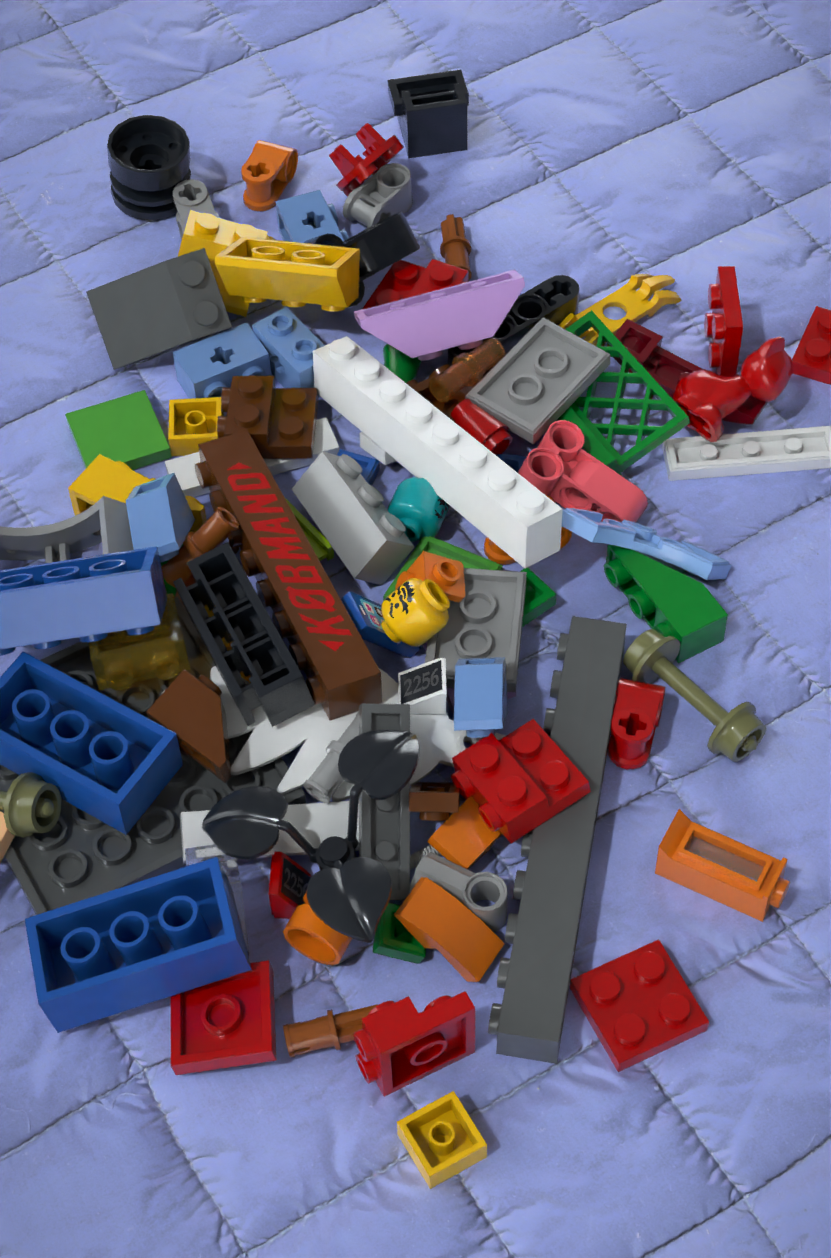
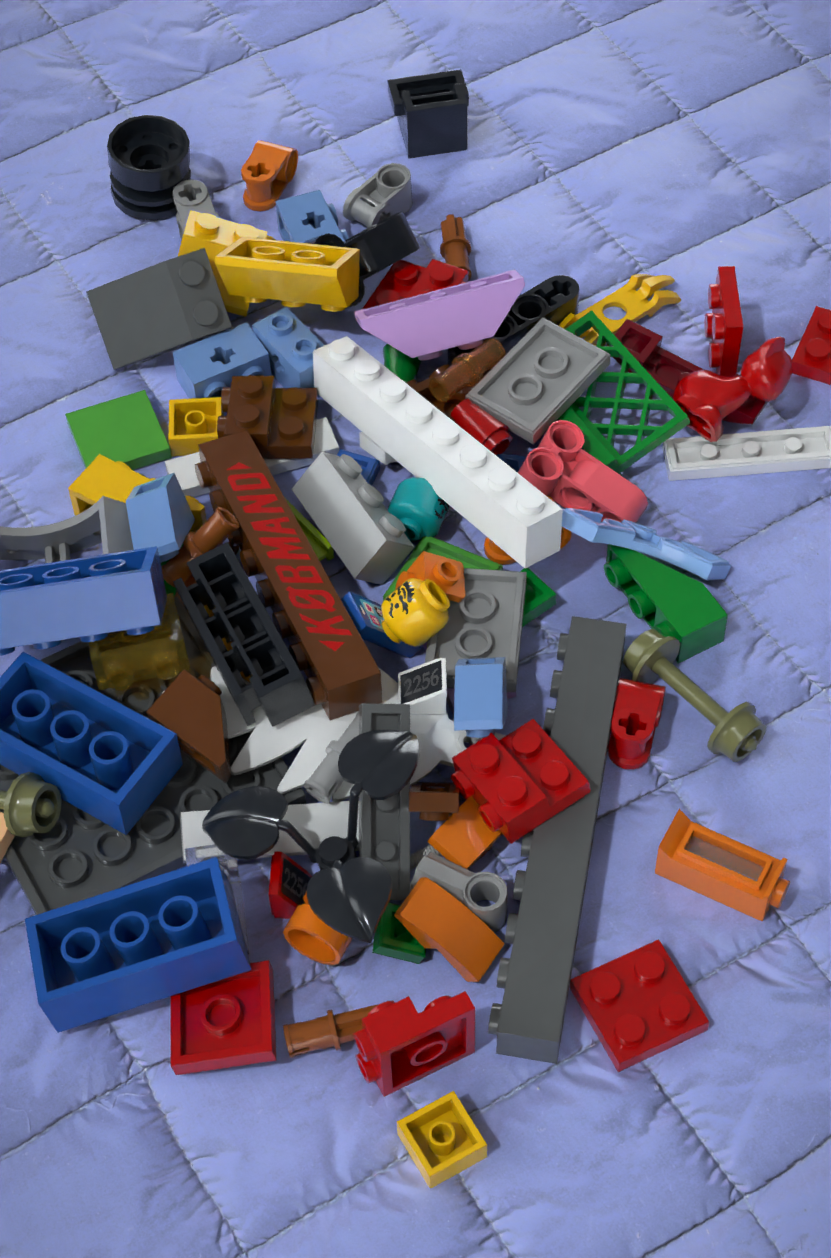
(377, 154): red plate -> none

